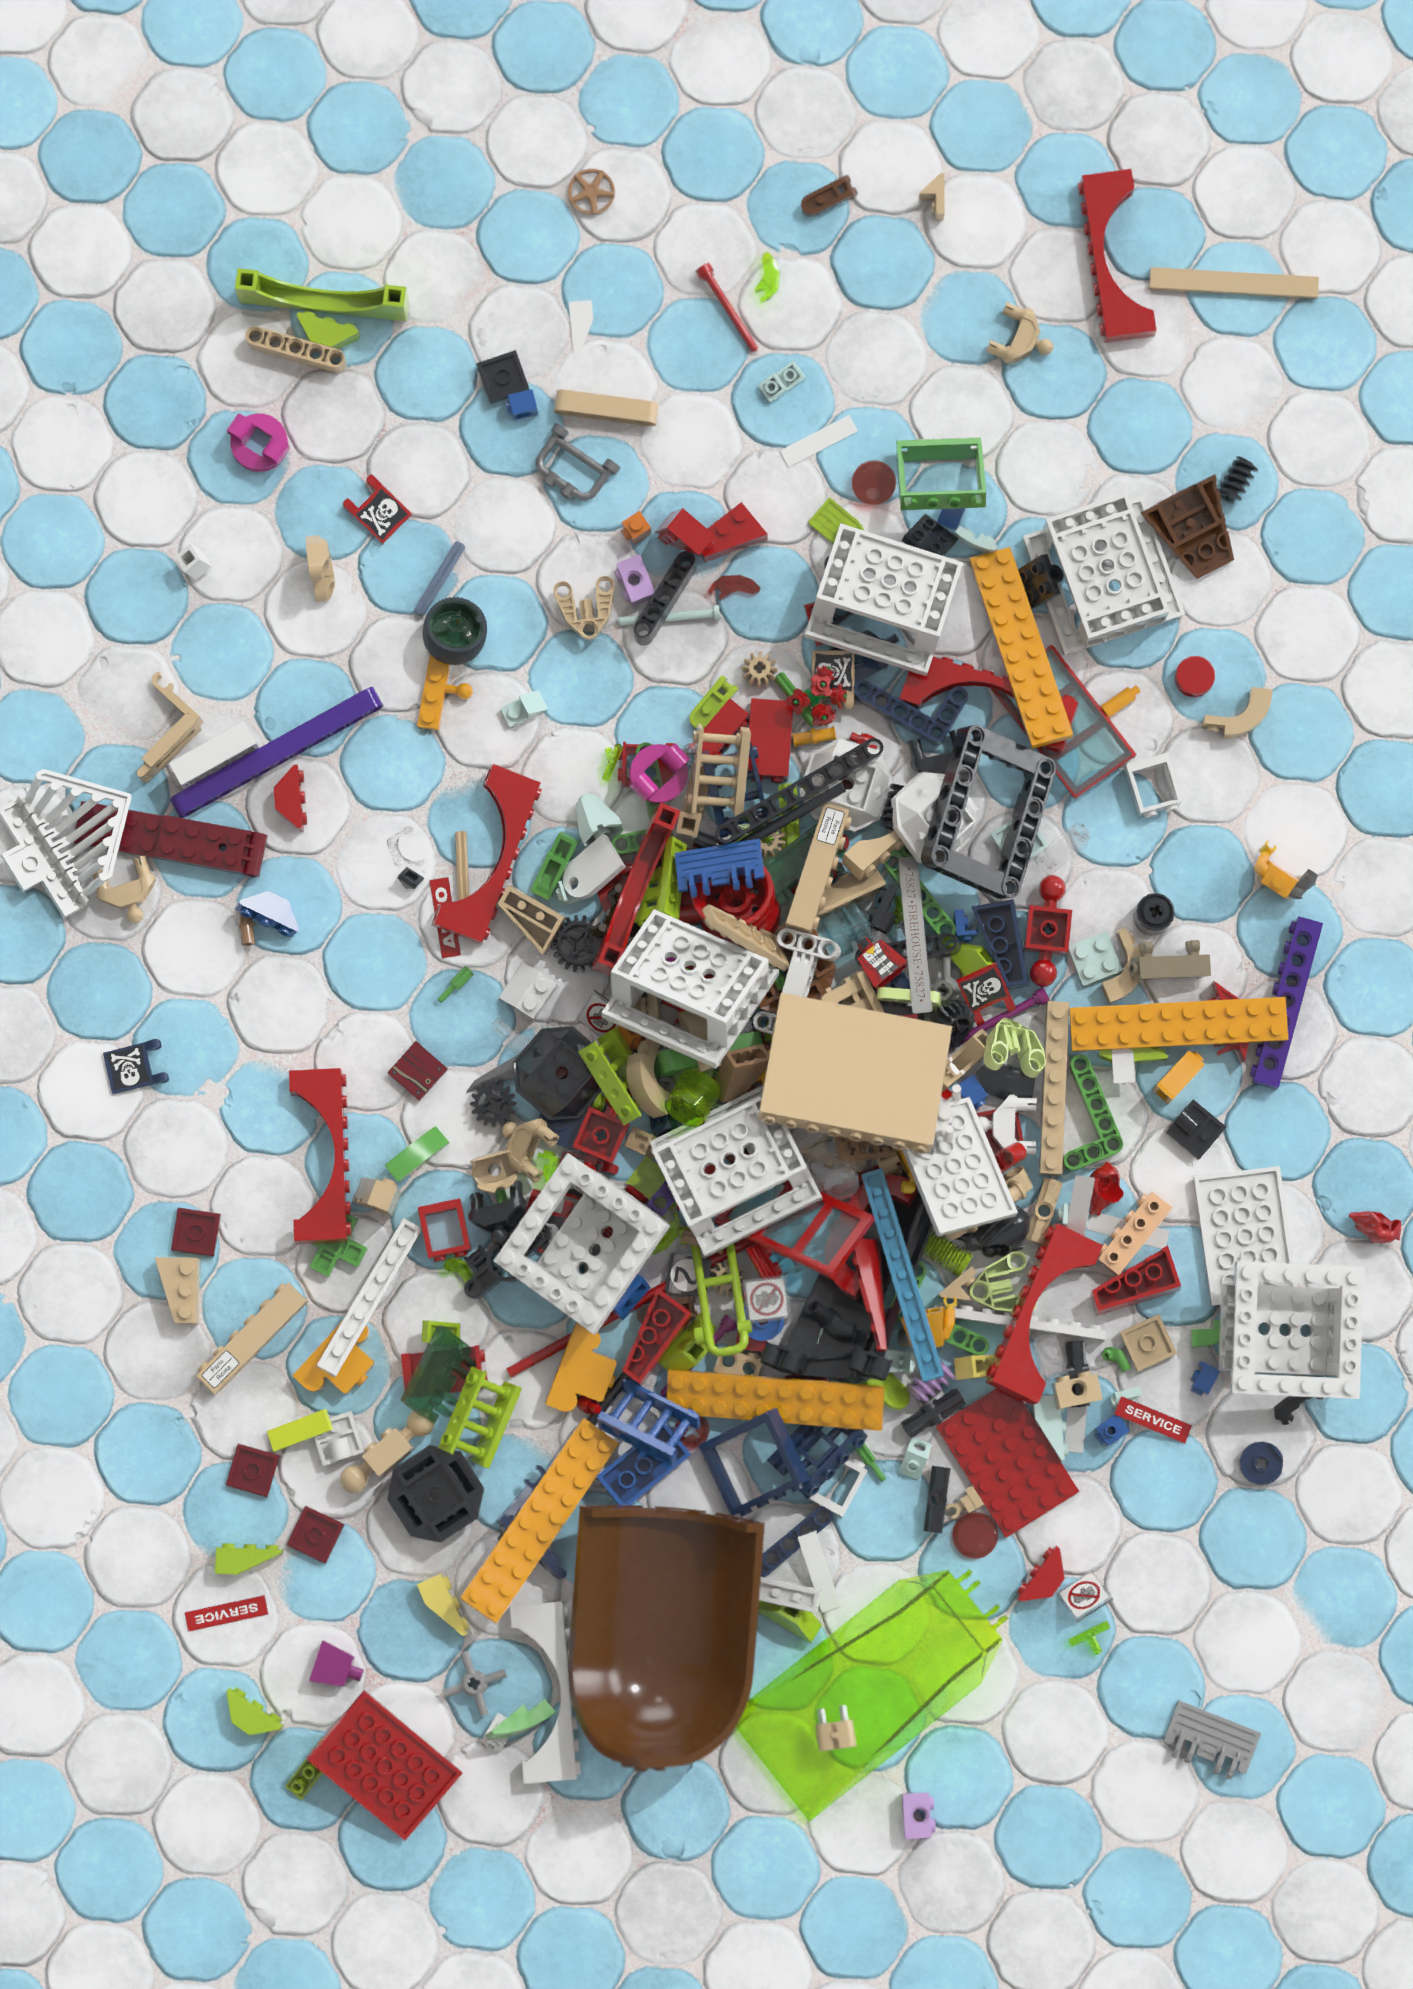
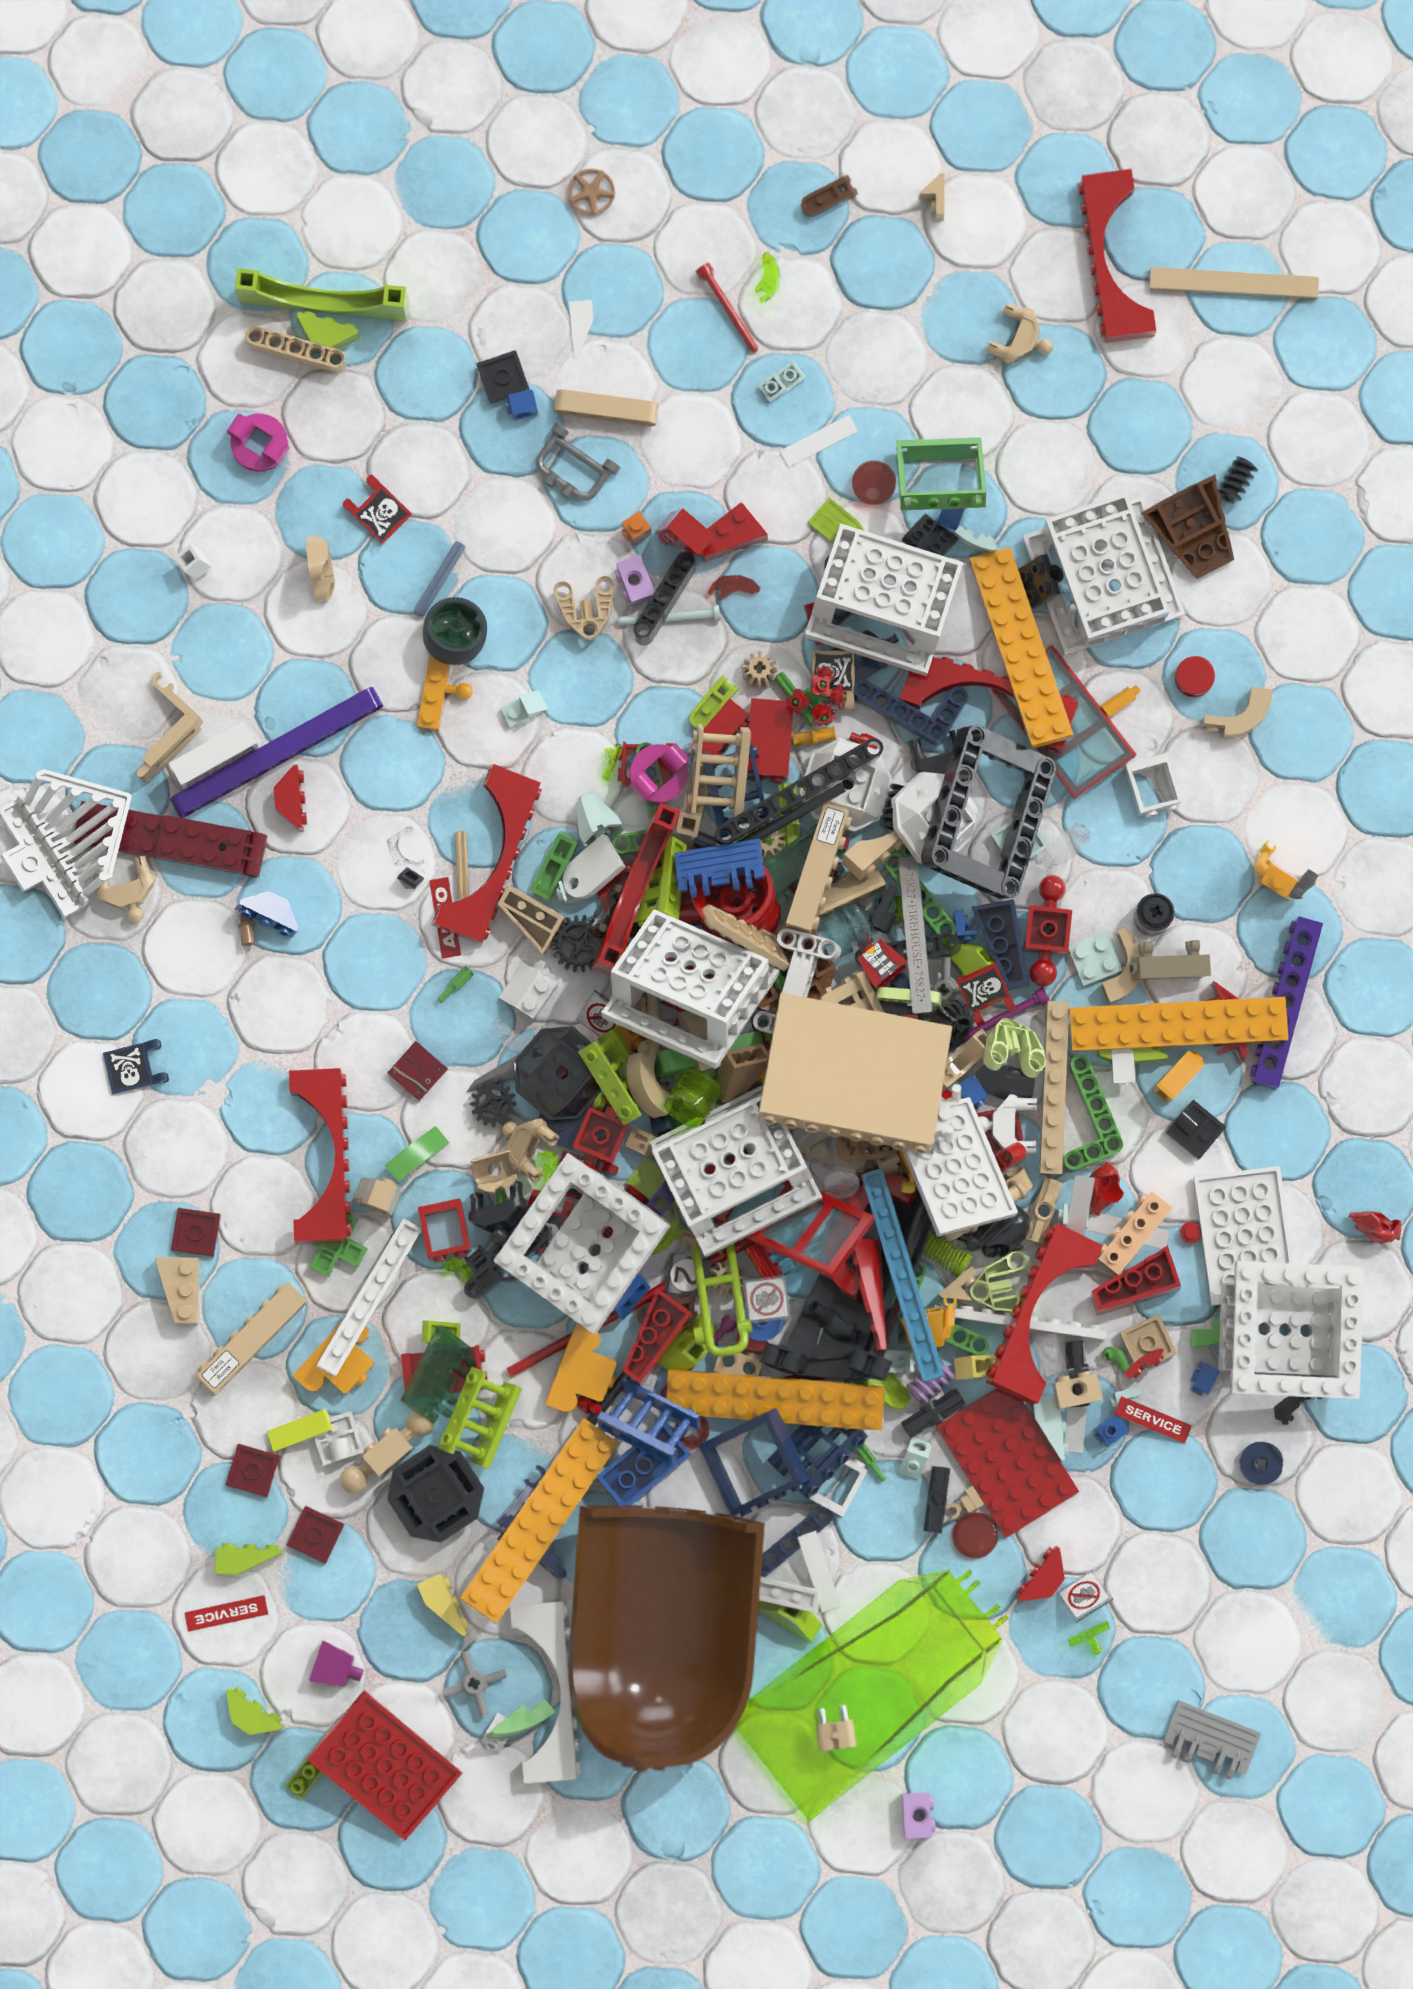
(1150, 1359): none -> red slope
(1190, 1232): none -> red plate

